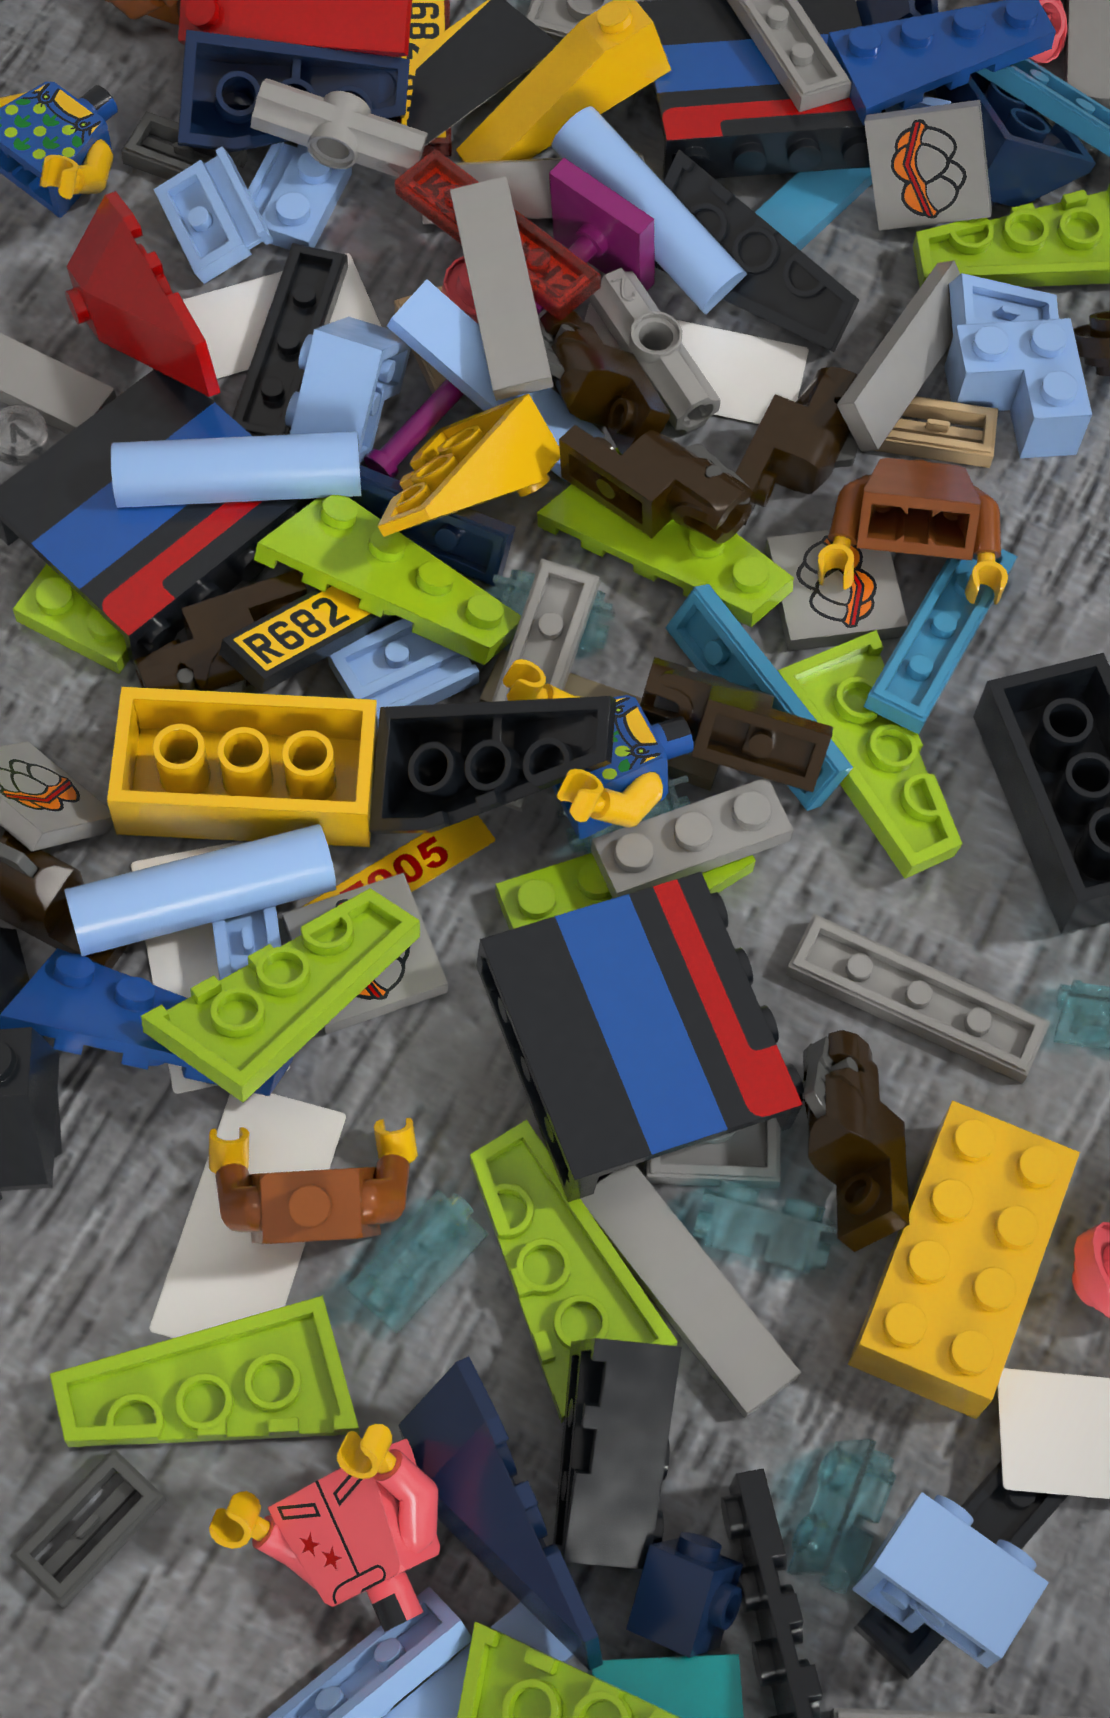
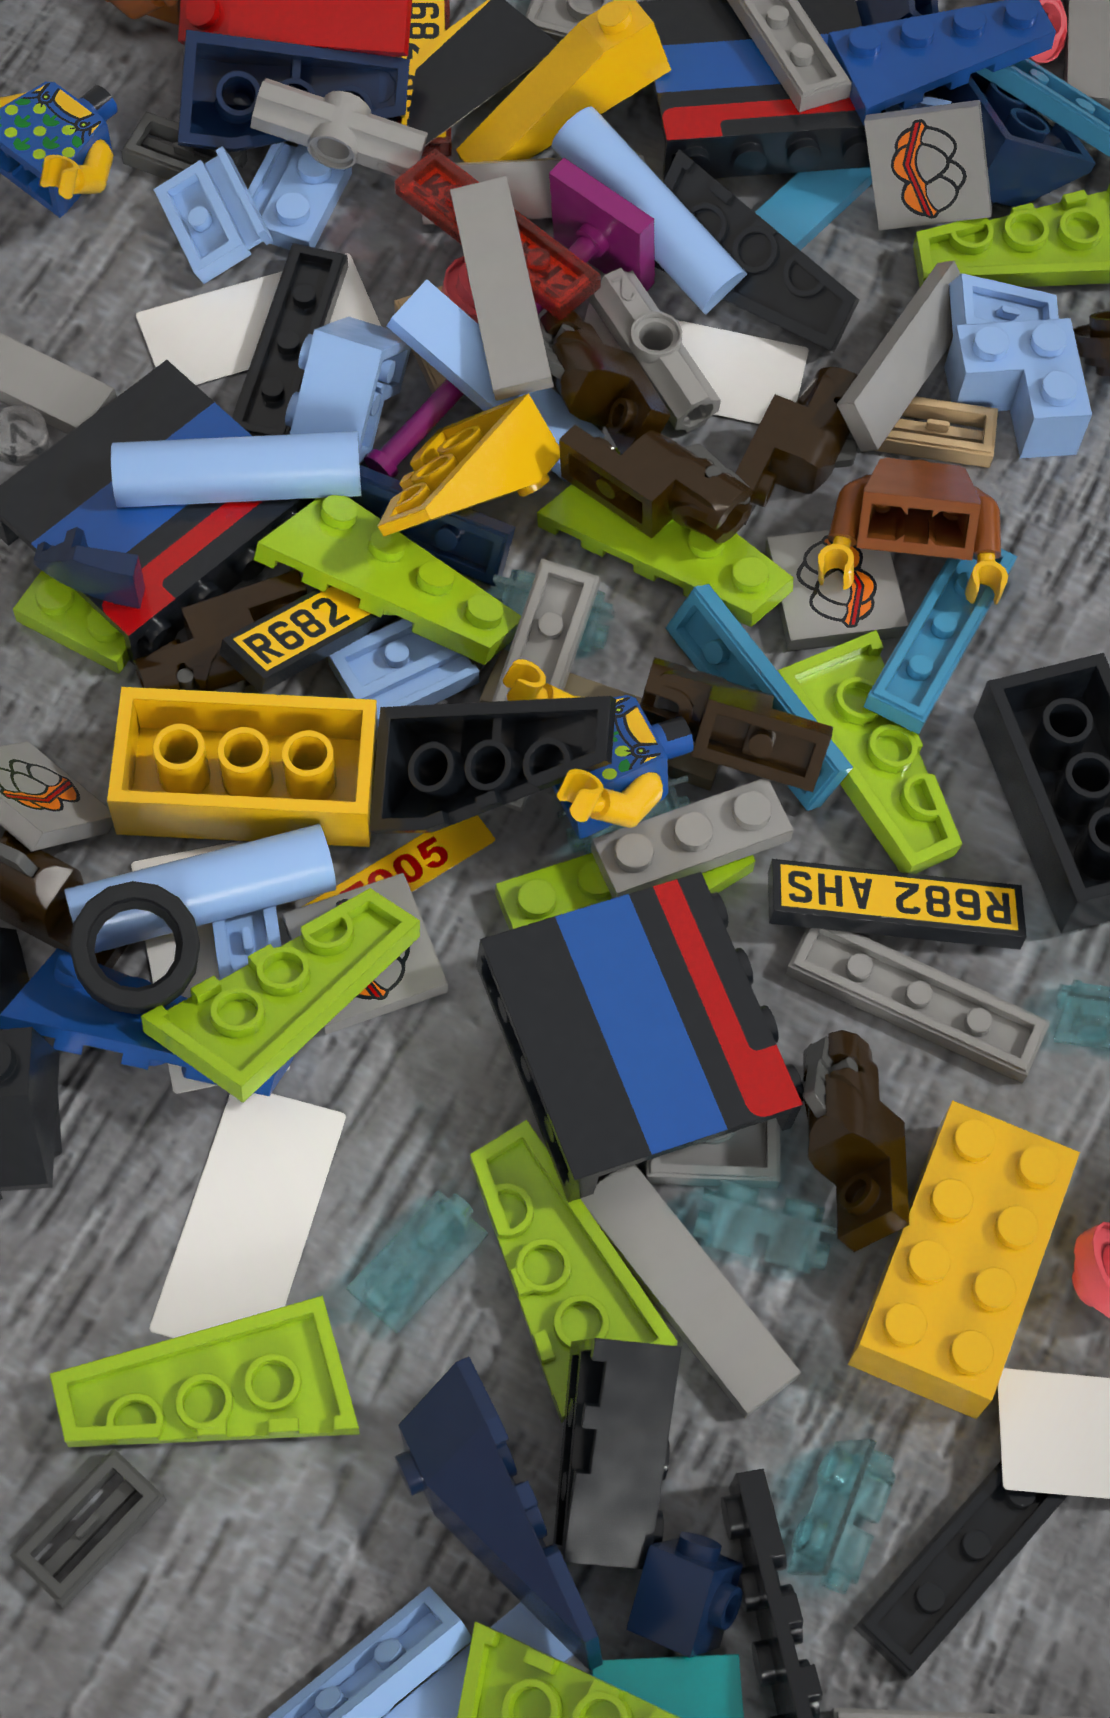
(93, 571): none -> dark blue slope
(123, 898): none -> black tyre
(130, 302): red wedge -> none
(313, 1202): dark orange torso -> none
(349, 1528): coral torso -> none
(896, 904): none -> tile
(952, 1579): light blue brick -> none

